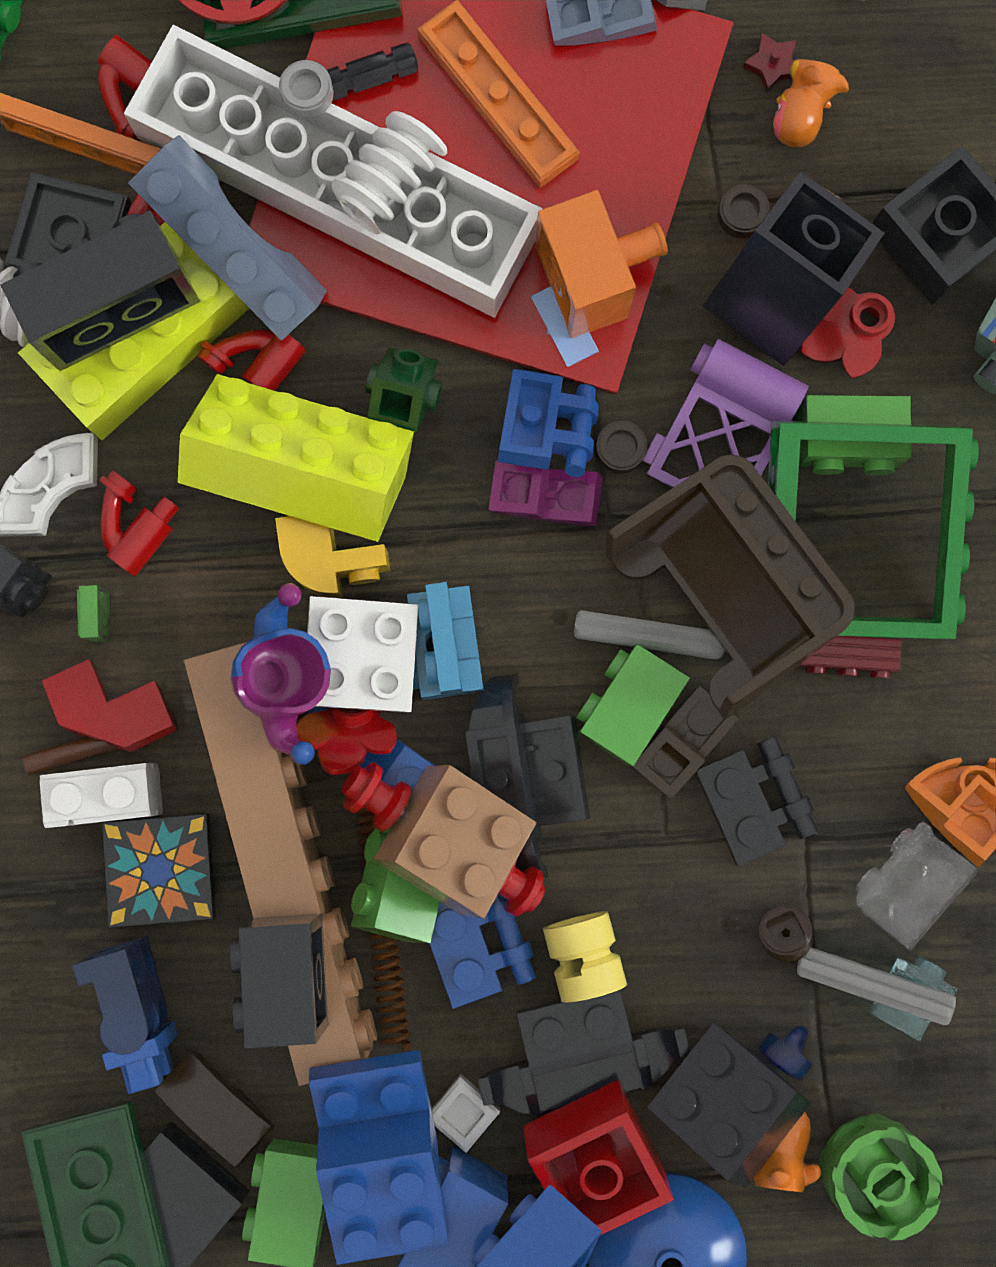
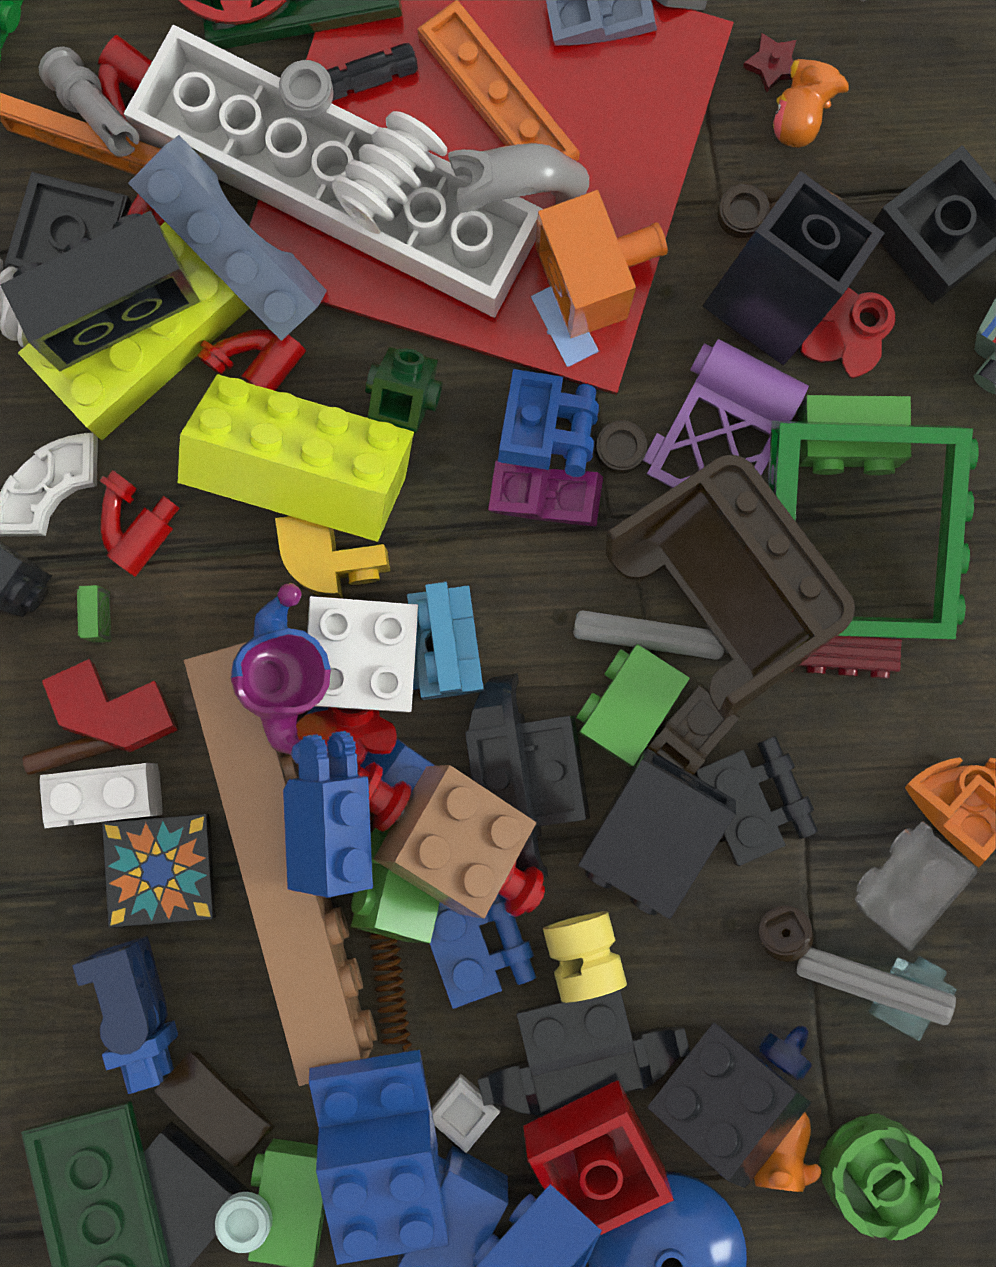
(81, 93): none -> light grey pin
(243, 1222): none -> light aqua tile
(280, 981): black brick -> none
(328, 820): none -> blue hinge
(515, 173): none -> light grey piece
(657, 834): none -> black brick

